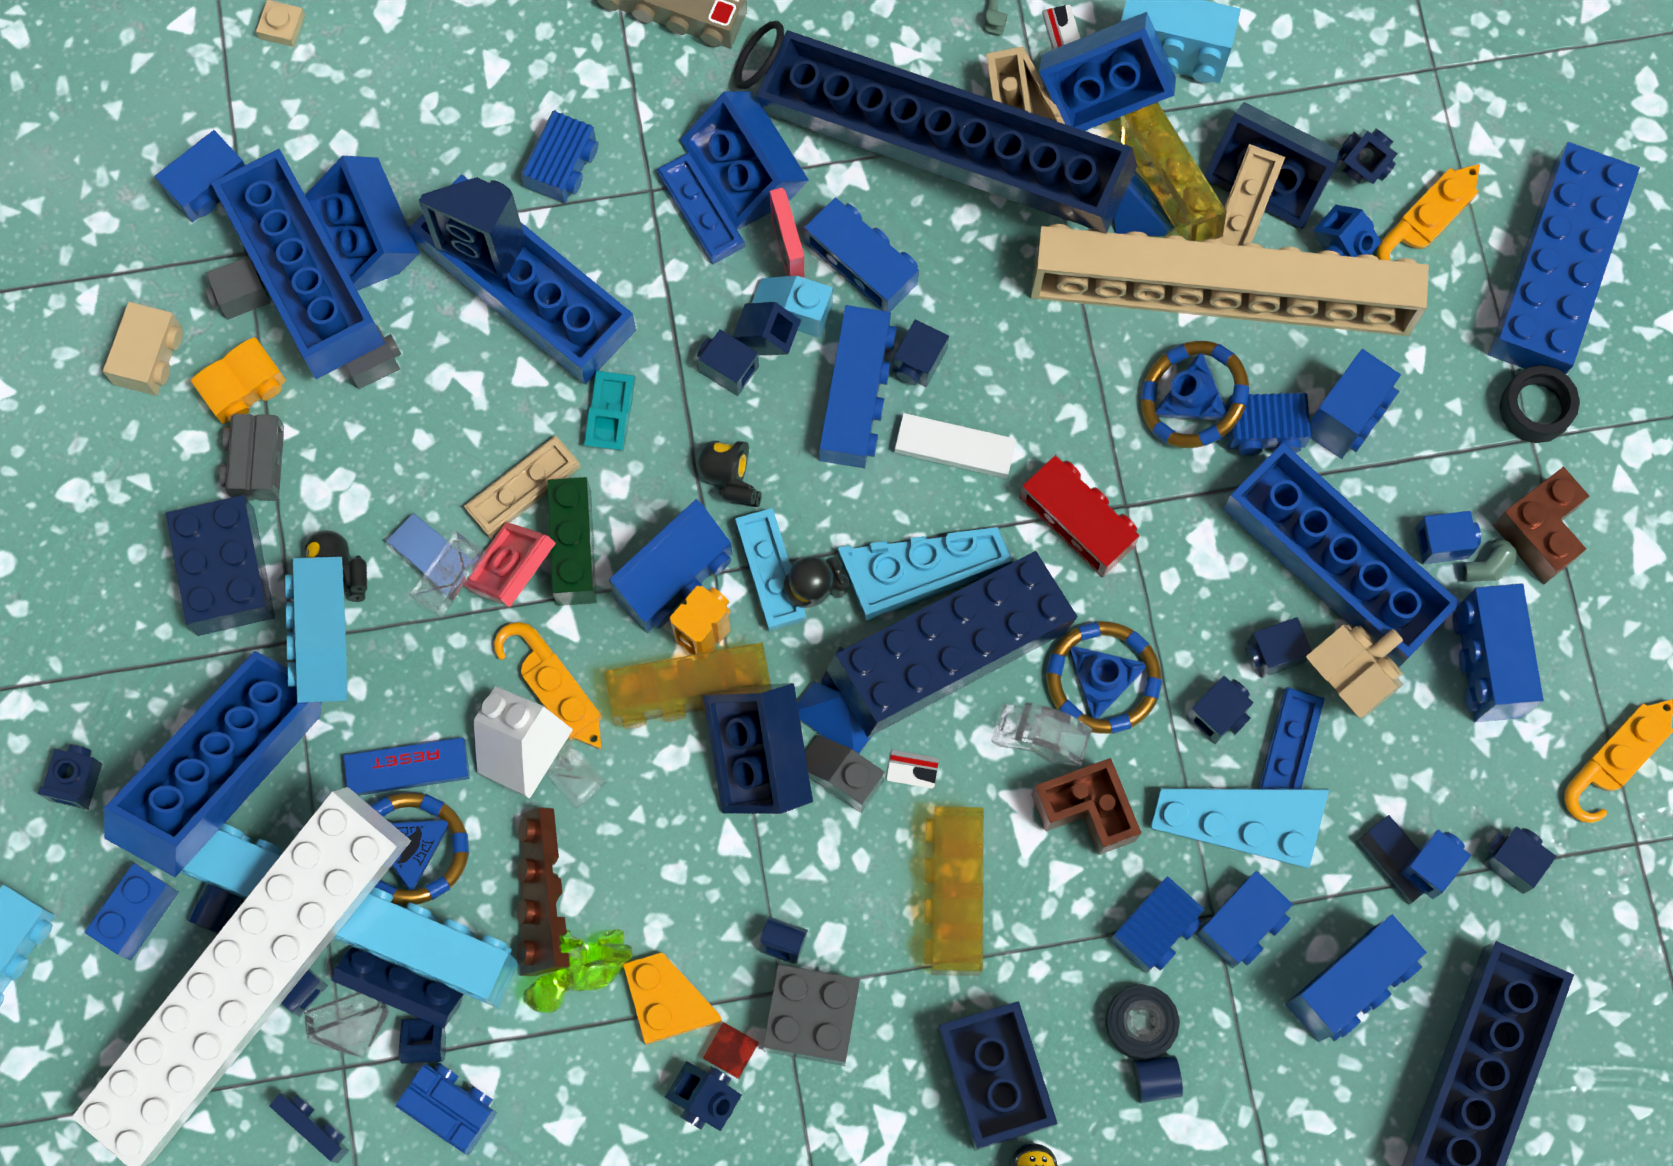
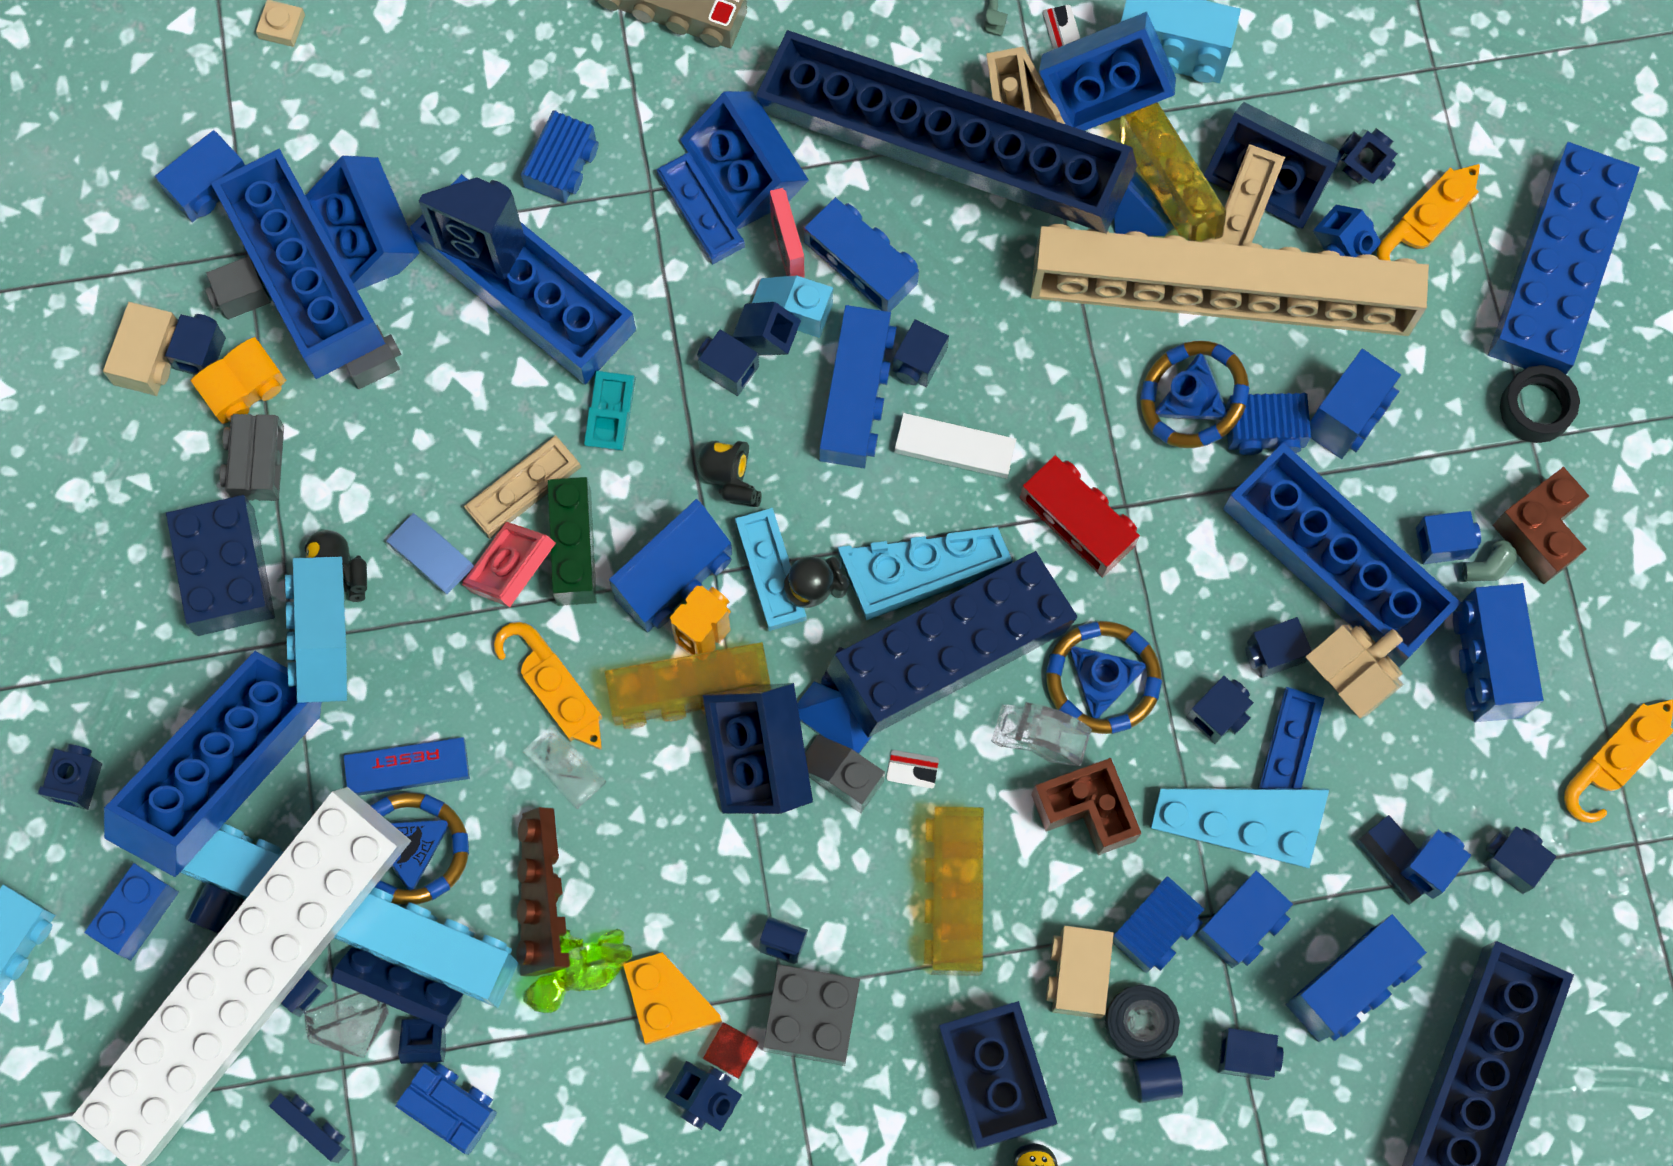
(195, 343): none -> dark blue brick
(448, 574): clear slope -> none
(516, 741): white slope -> none
(768, 62): black piece -> none
(1081, 972): none -> tan brick
(1250, 1054): none -> dark blue brick

